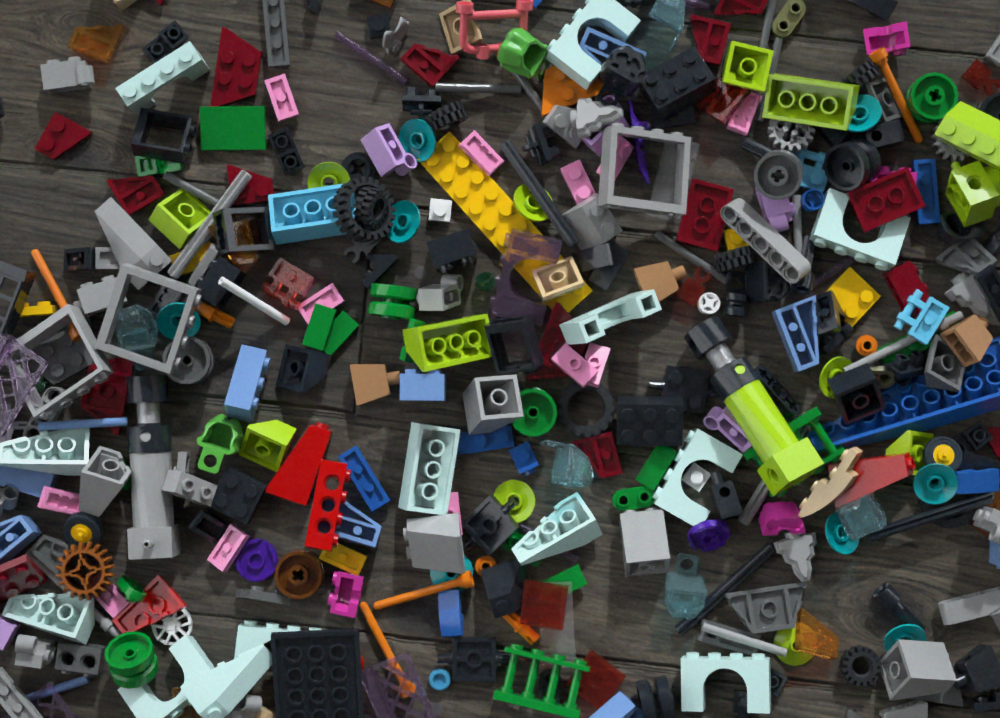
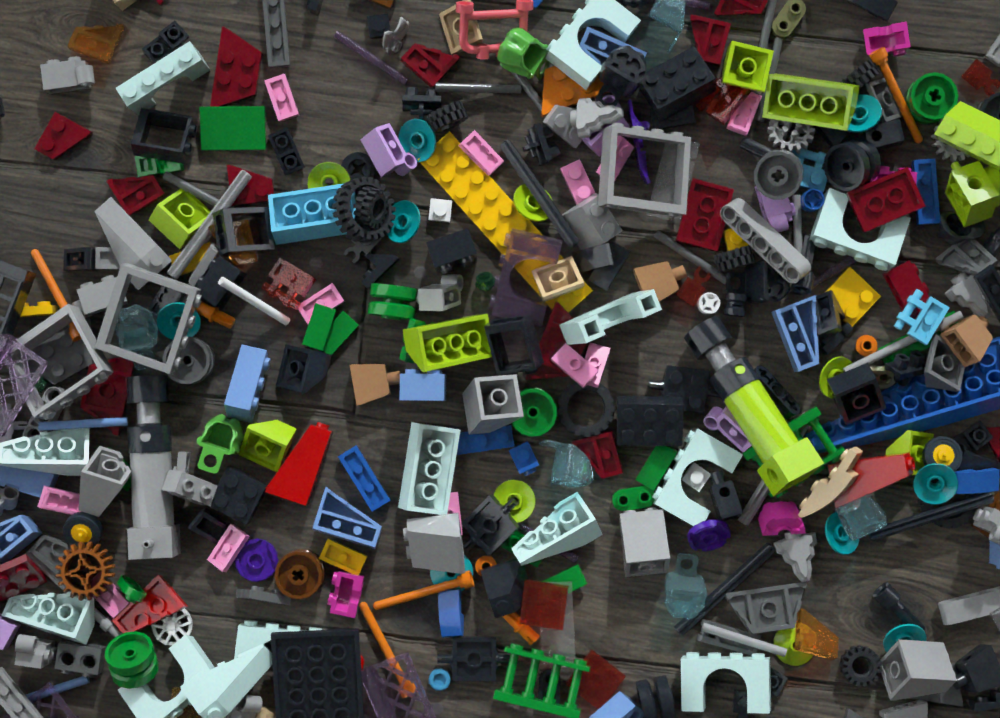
(327, 471): red brick -> none

